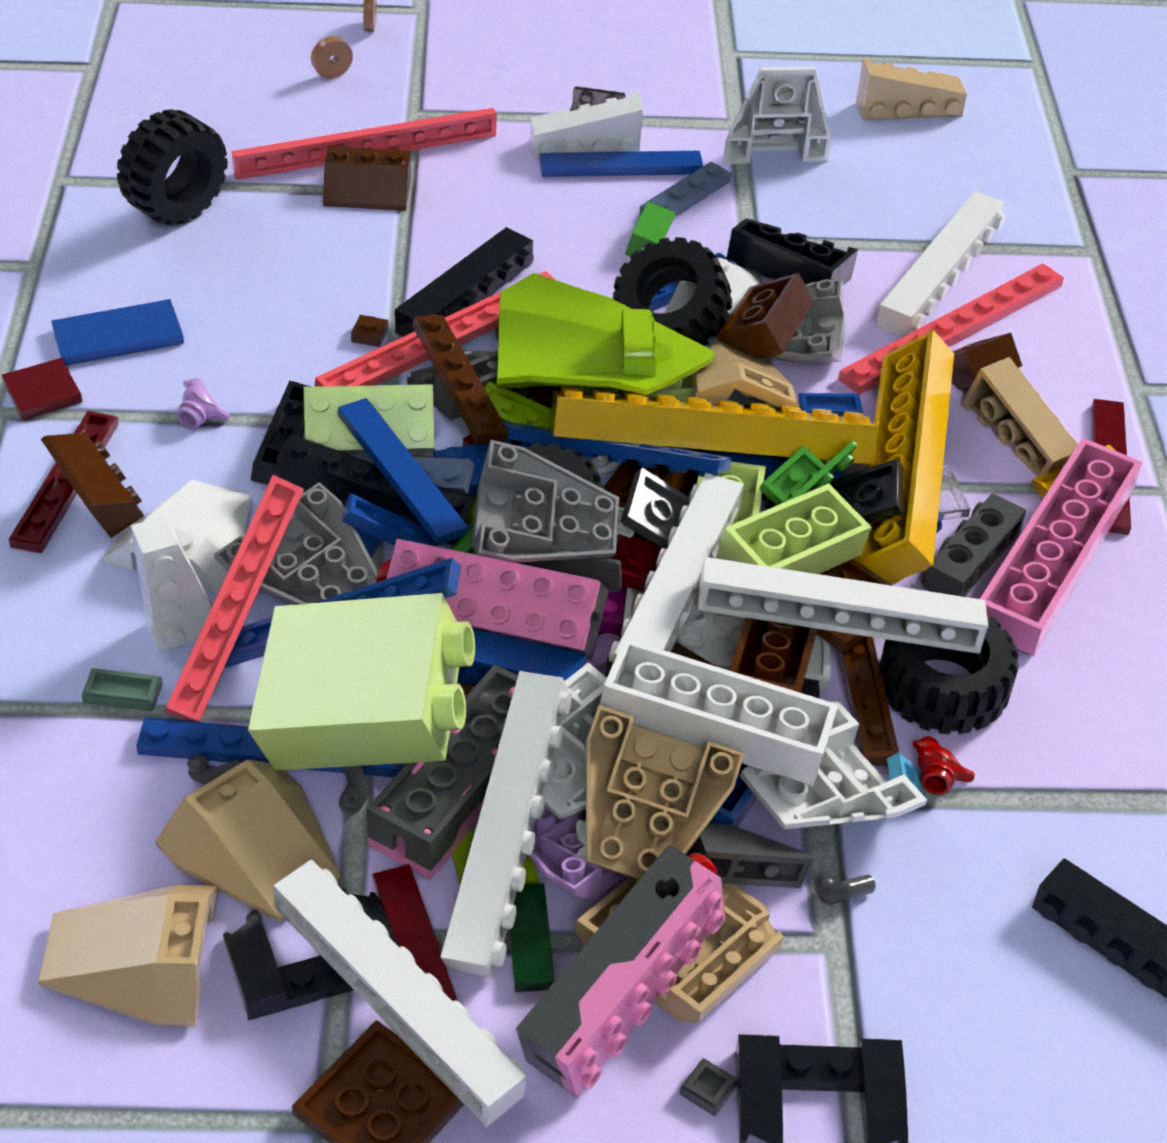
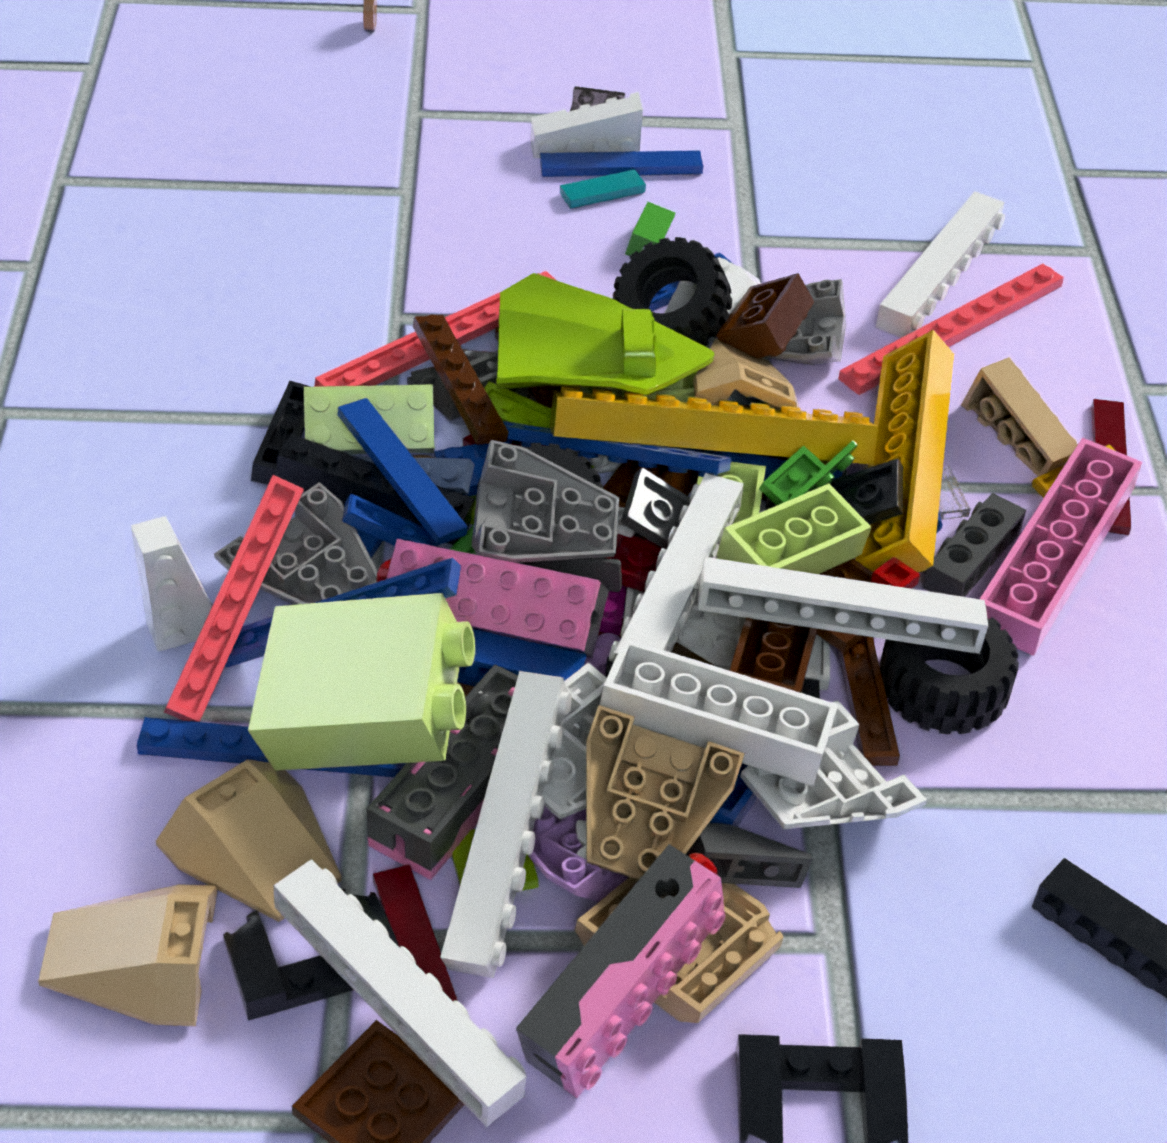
(41, 388): dark red tile -> none
(56, 492): dark red tile -> none
(95, 480): reddish brown slope -> none
(117, 332): blue tile -> none
(122, 689): sand green tile -> none
(152, 153): black tyre -> none
(198, 405): lavender animal -> none
(204, 523): white wedge -> none
(205, 773): dark grey arm -> none
(327, 48): medium nougat piece -> none
(355, 792): dark grey arm -> none
(367, 178): reddish brown slope -> none
(369, 330): reddish brown plate -> none
(402, 136): coral plate -> none
(469, 280): black brick -> none
(531, 941): dark green tile -> none
(602, 189): none -> teal tile
(692, 189): sand blue plate -> none
(708, 1086): dark grey tile -> none
(780, 114): white wedge -> none
(781, 255): black wedge -> none
(836, 402): blue tile -> none
(836, 892): dark grey arm -> none
(895, 574): none -> red plate
(899, 765): medium azure plate -> none
(907, 93): tan wedge -> none
(939, 766): red animal -> none
(974, 356): reddish brown slope -> none

